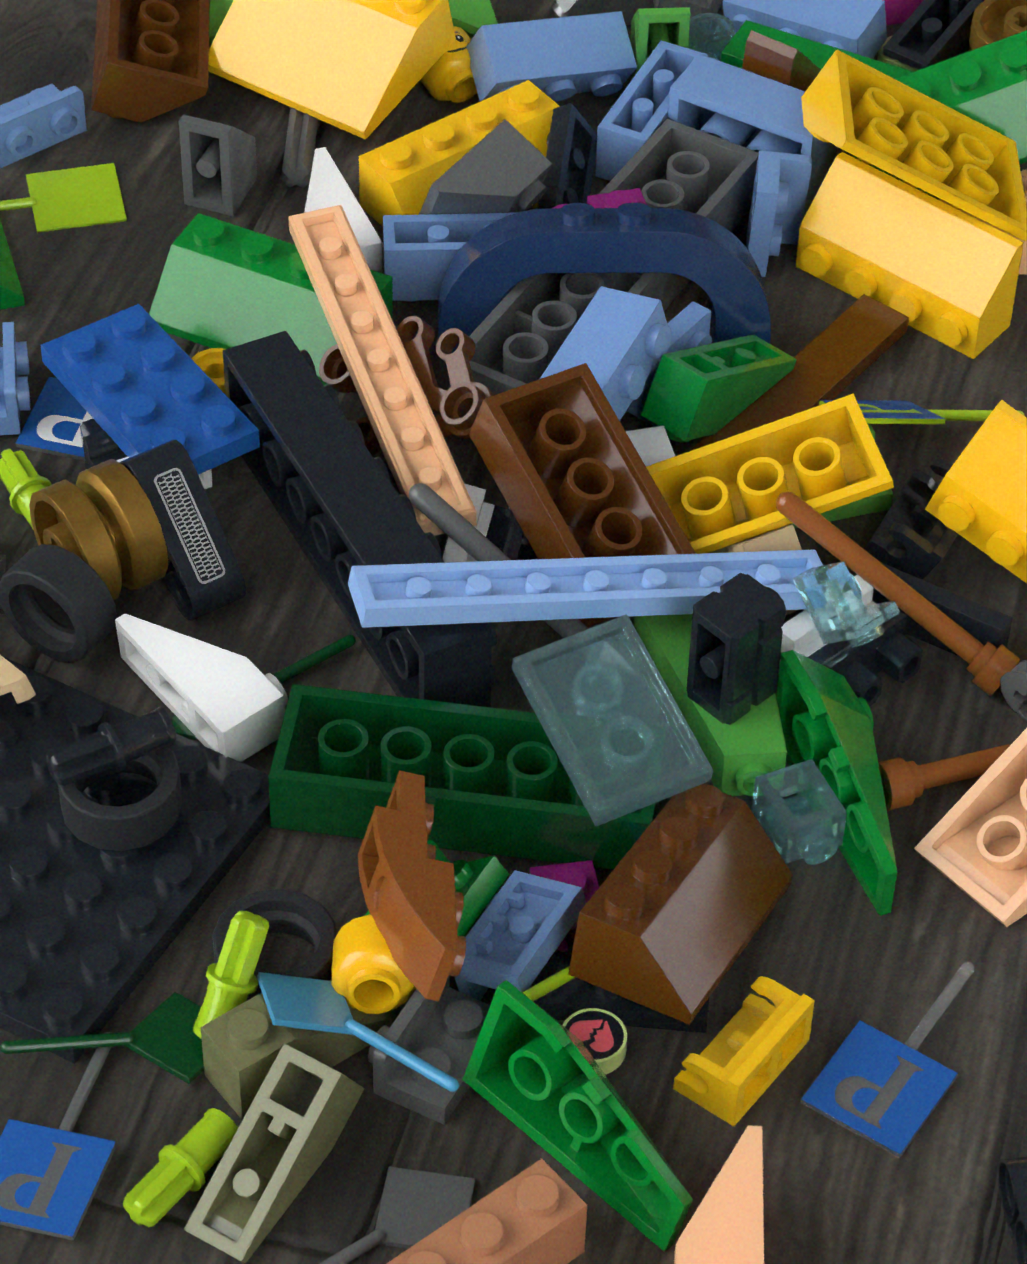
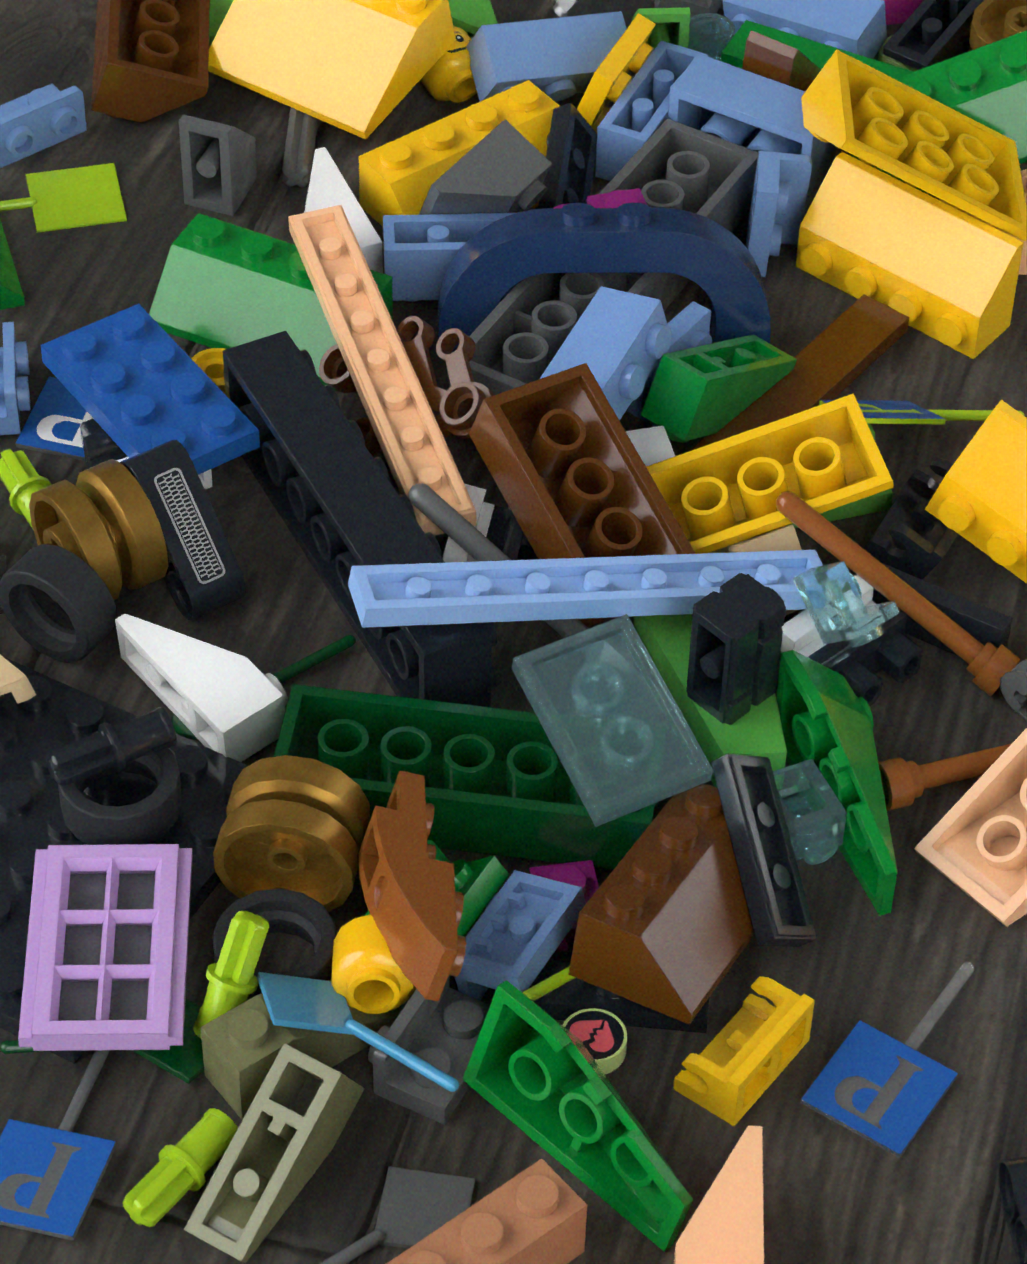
(107, 948): none -> lavender piece
(292, 830): none -> pearl gold wheel
(612, 74): none -> yellow plate
(763, 851): none -> black tile

